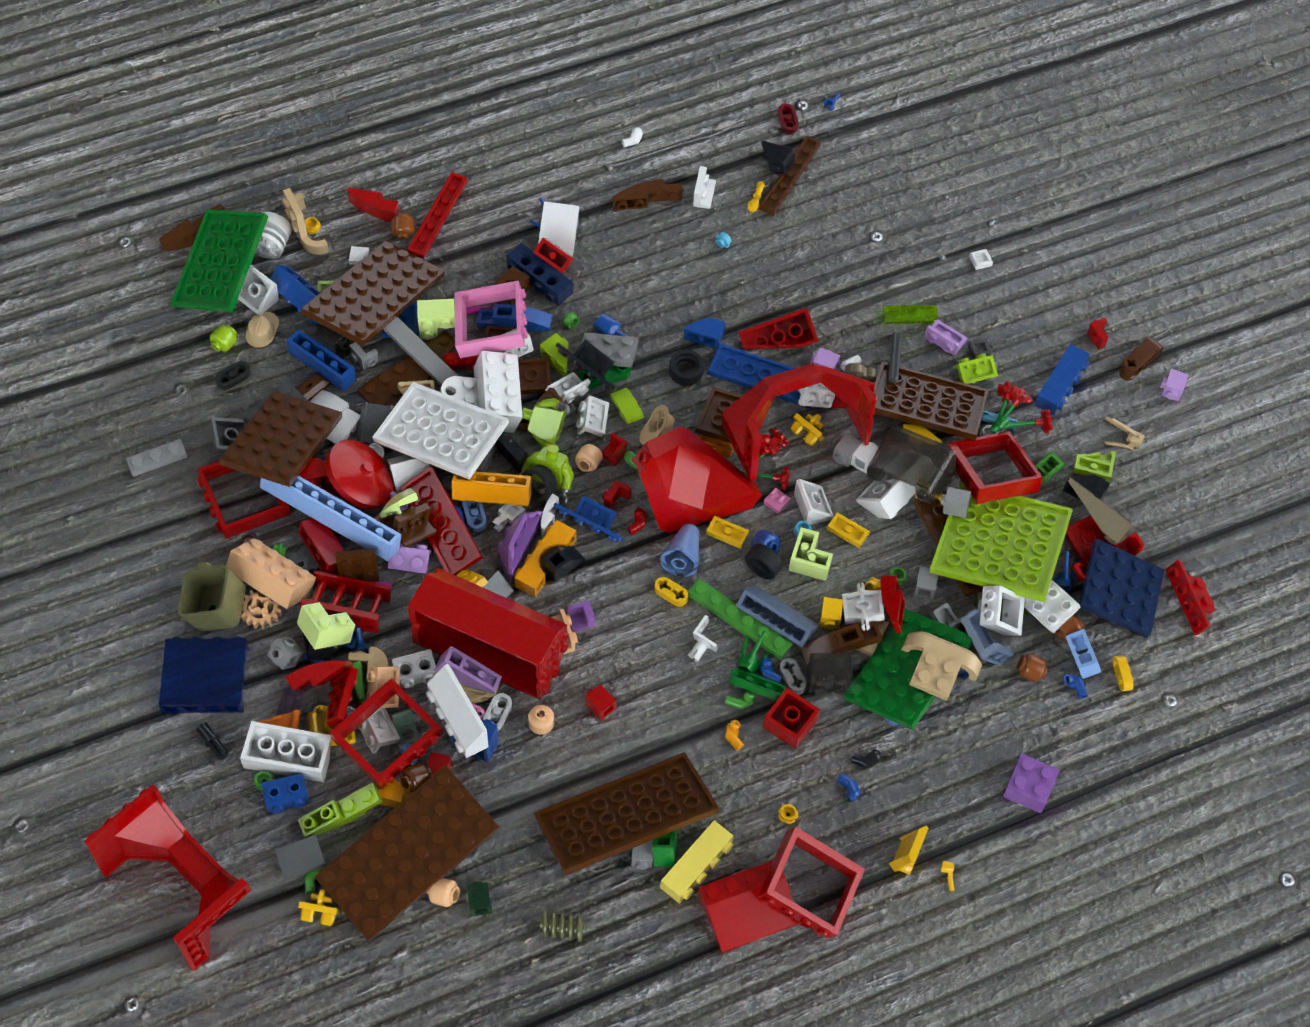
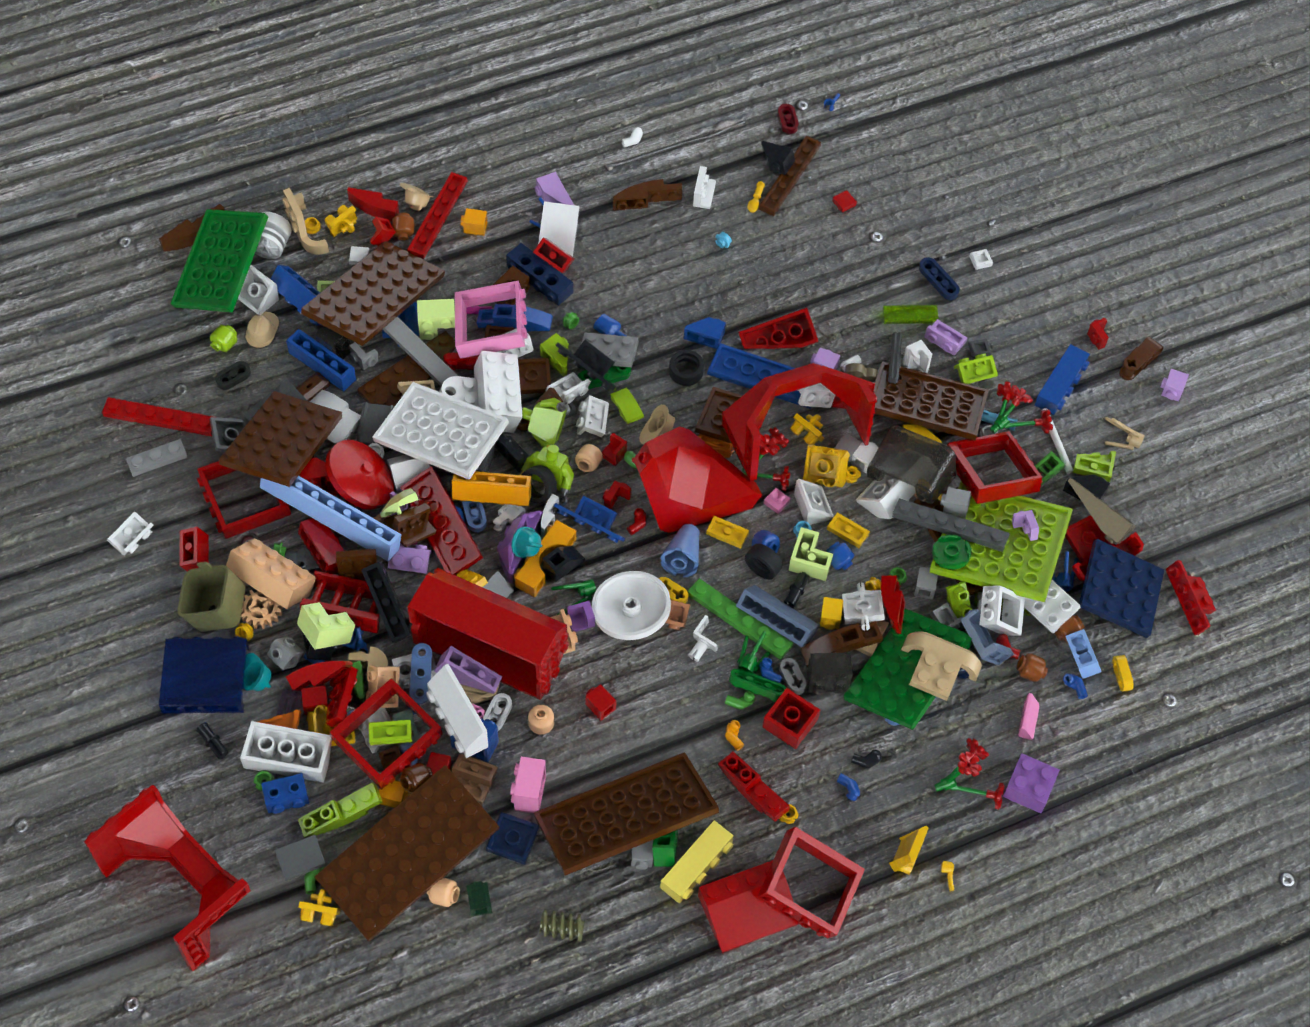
(129, 533): none -> white bracket
(157, 416): none -> red plate
(193, 548): none -> red brick
(244, 631): none -> yellow plate
(256, 674): none -> teal piece
(313, 697): none -> red panel
(343, 222): none -> yellow hips
(384, 231): none -> red panel
(387, 602): none -> black brick
(389, 756): none -> reddish brown plate
(390, 732): none -> lime plate
(415, 196): none -> tan piece
(420, 663): none -> medium blue plate
(474, 222): none -> light orange brick
(475, 776): none -> medium nougat slope
(513, 838): none -> dark blue tile
(526, 542): none -> teal piece
(528, 784): none -> bright pink brick
(552, 190): none -> lavender slope
(585, 588): none -> green plant
(631, 605): none -> white dish
(678, 615): none -> nougat bracket
(751, 786): none -> red slope
(796, 589): none -> black axle
(826, 466): none -> yellow slope
(841, 556): none -> blue head
(844, 201): none -> red tile
(852, 478): none -> yellow plate
(917, 357): none -> white hinge
(936, 273): none -> dark blue plate
(951, 524): none -> dark grey plate
(951, 552): none -> green tile
(959, 599): none -> lime hips
(968, 765): none -> red plant
(1004, 640): none -> red arm
(1026, 520): none -> lavender bracket
(1029, 717): none -> bright pink slope
(1060, 449): none -> white bar

